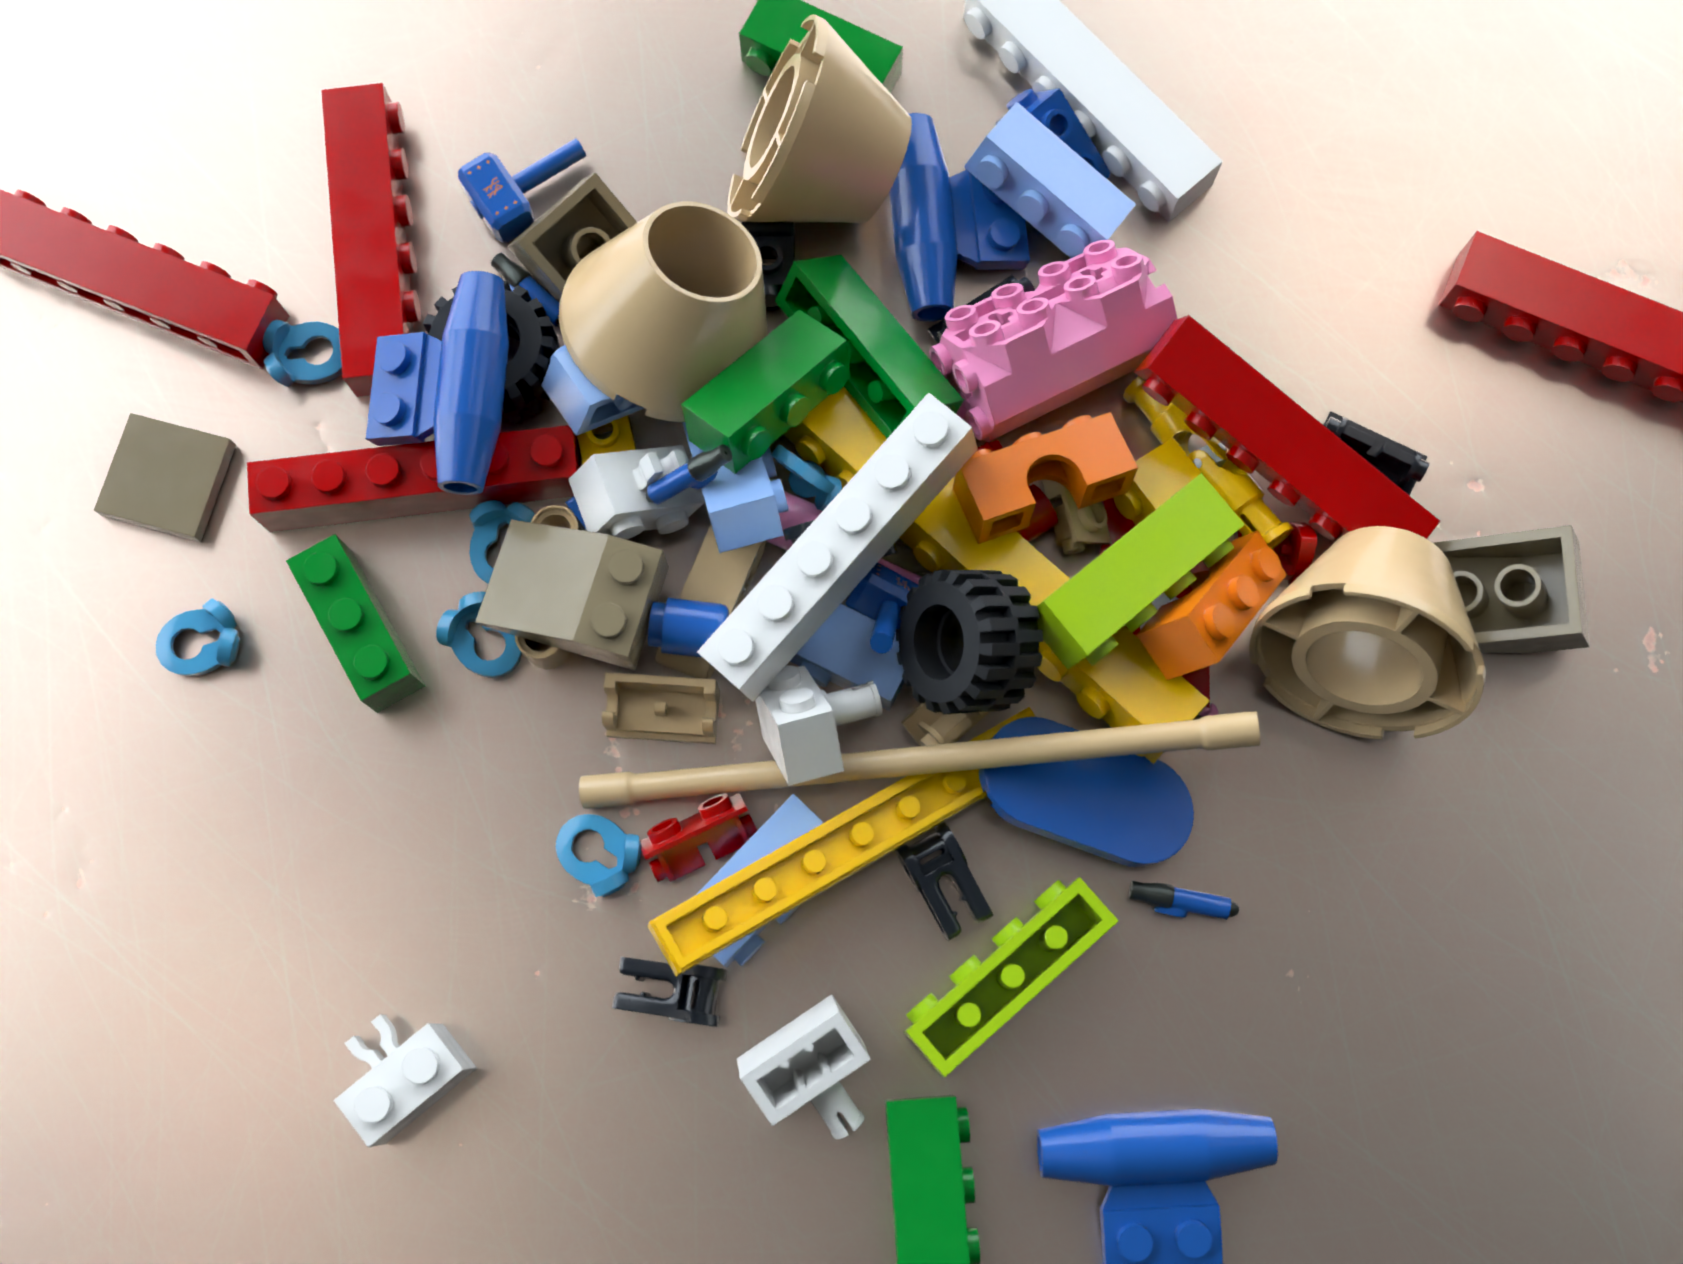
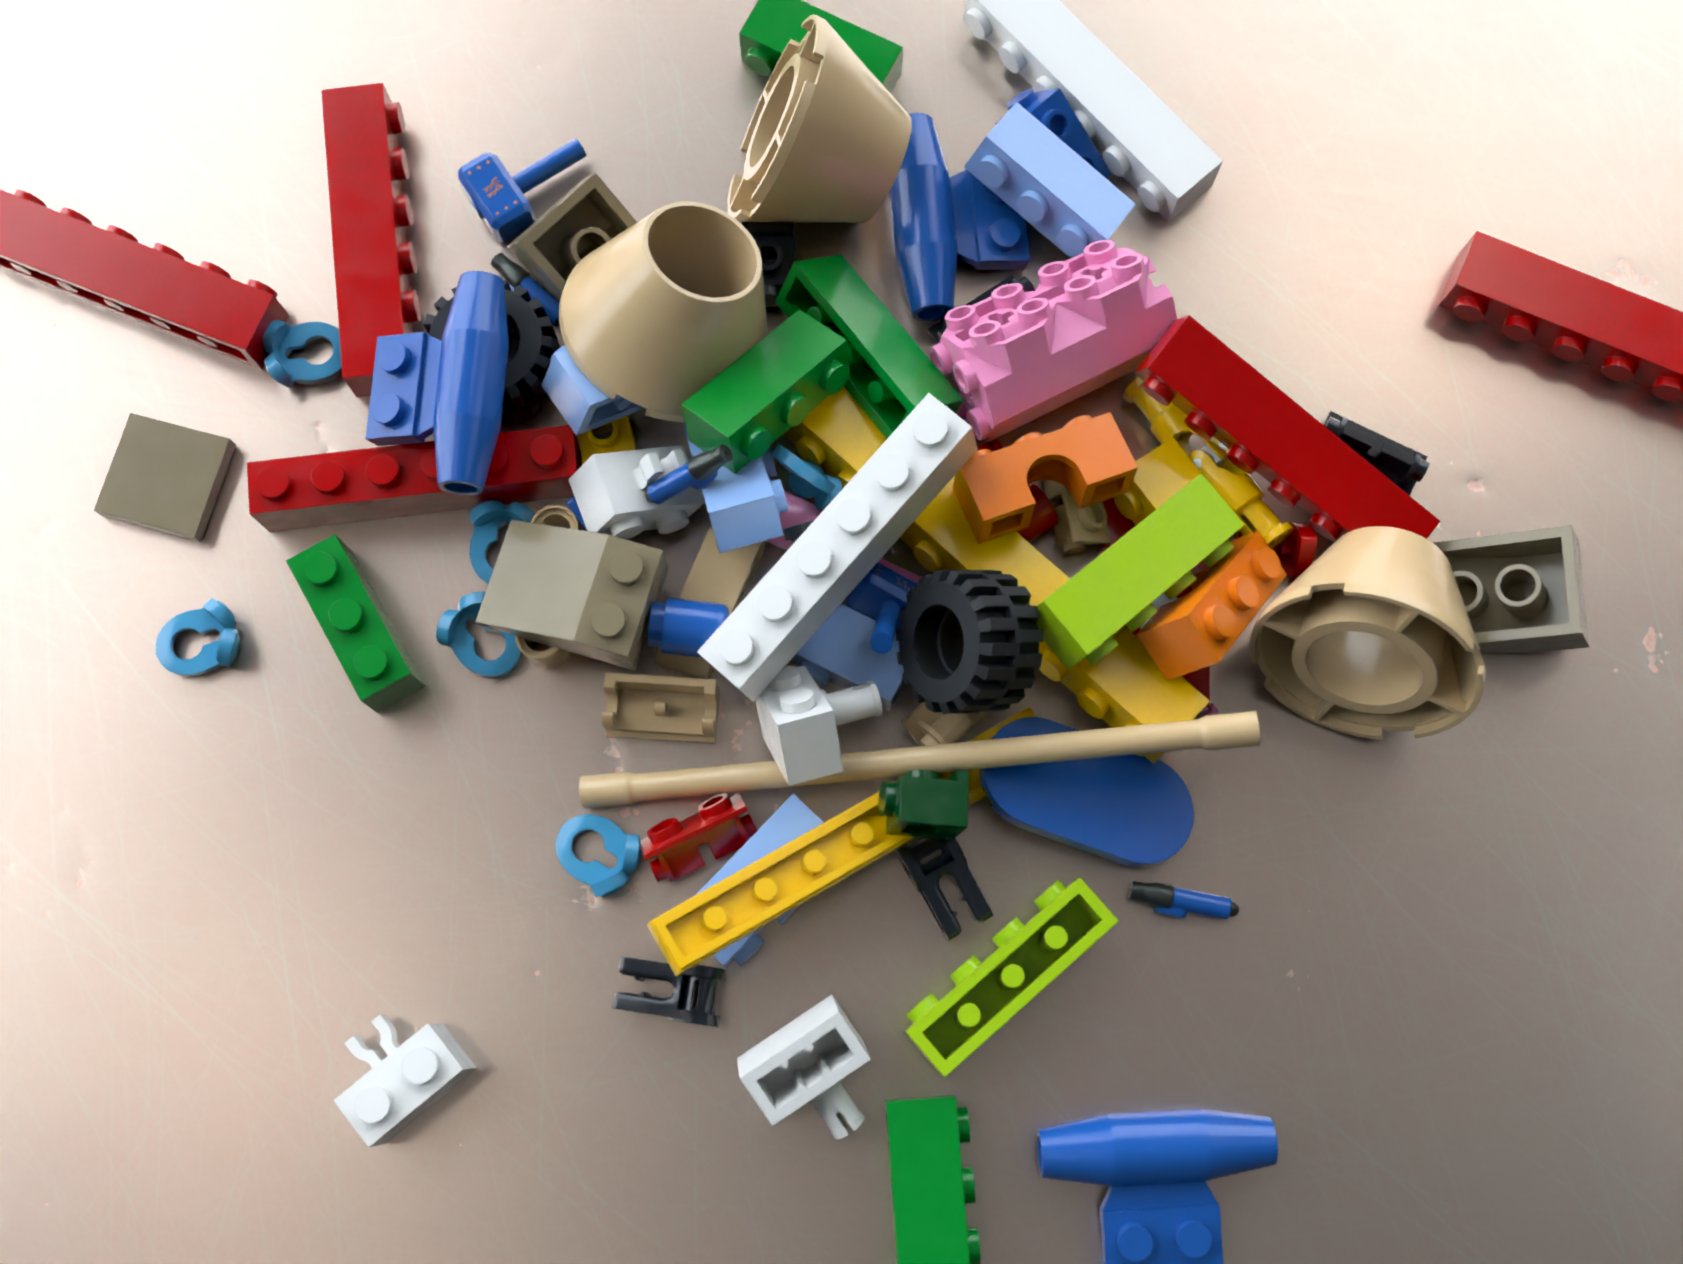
(925, 804): none -> dark green brick

